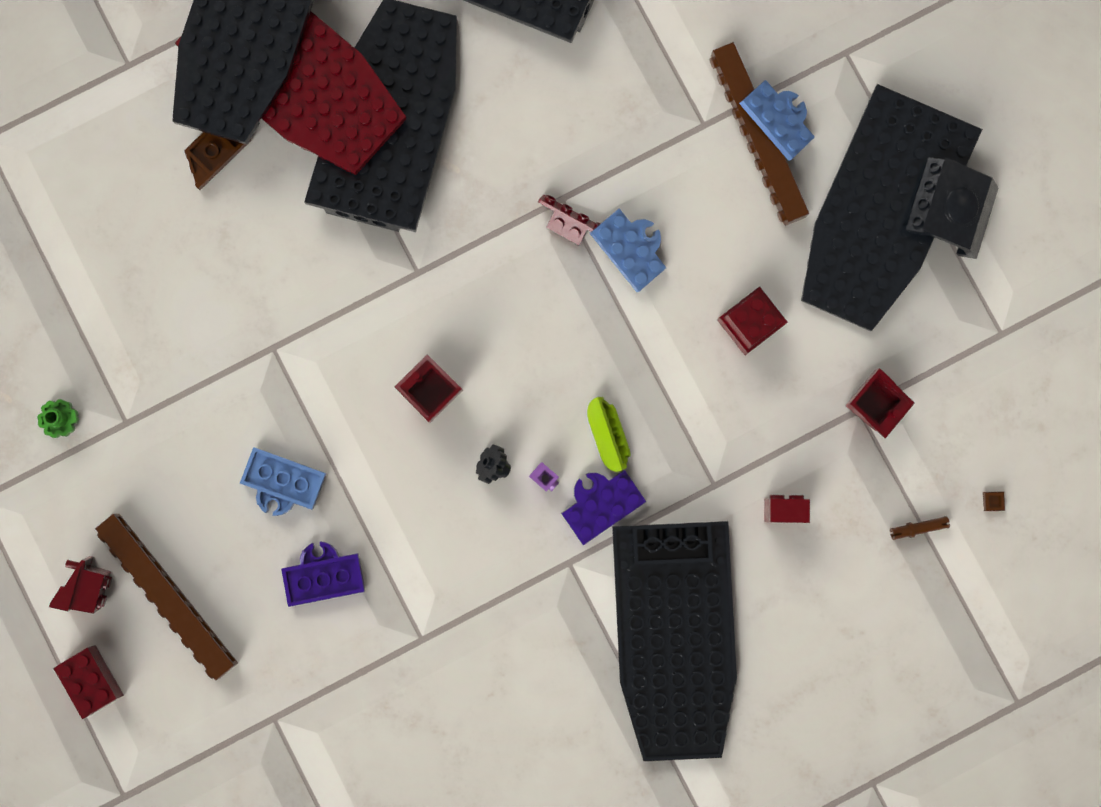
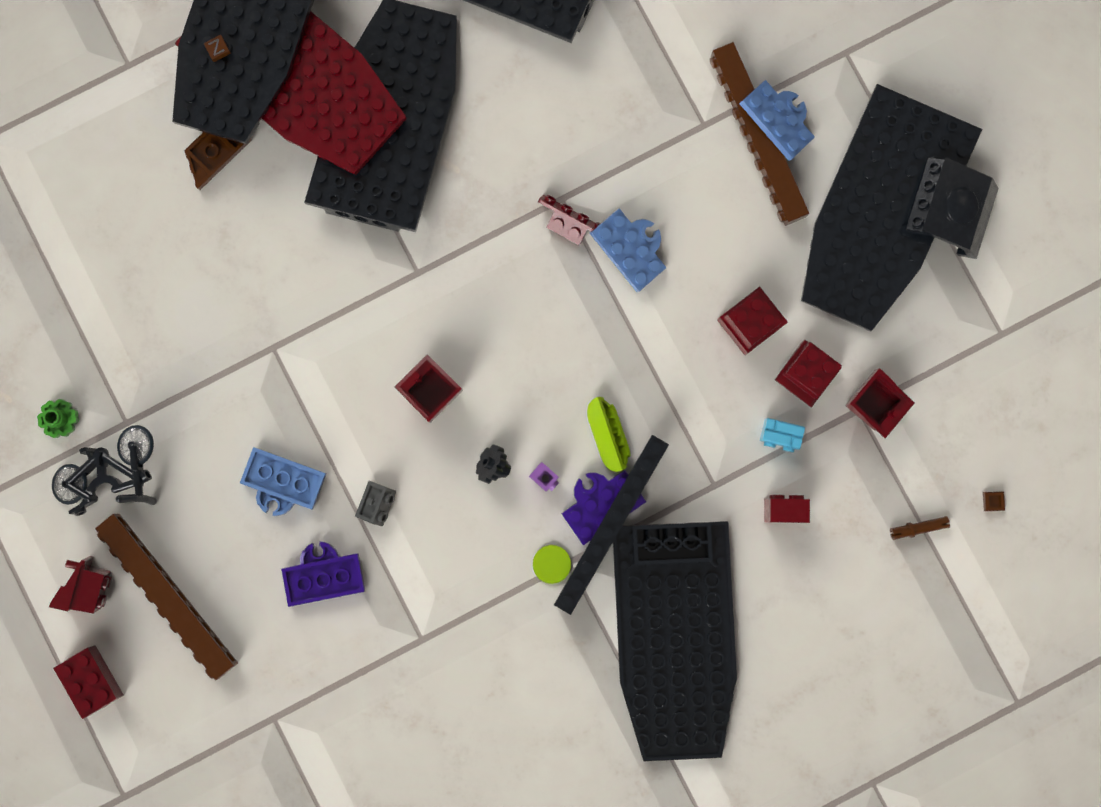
(133, 448): none -> black piece
(217, 48): none -> reddish brown tile
(375, 503): none -> dark grey bracket
(551, 564): none -> lime piece
(611, 524): none -> black brick
(782, 434): none -> medium azure brick
(808, 372): none -> dark red piece

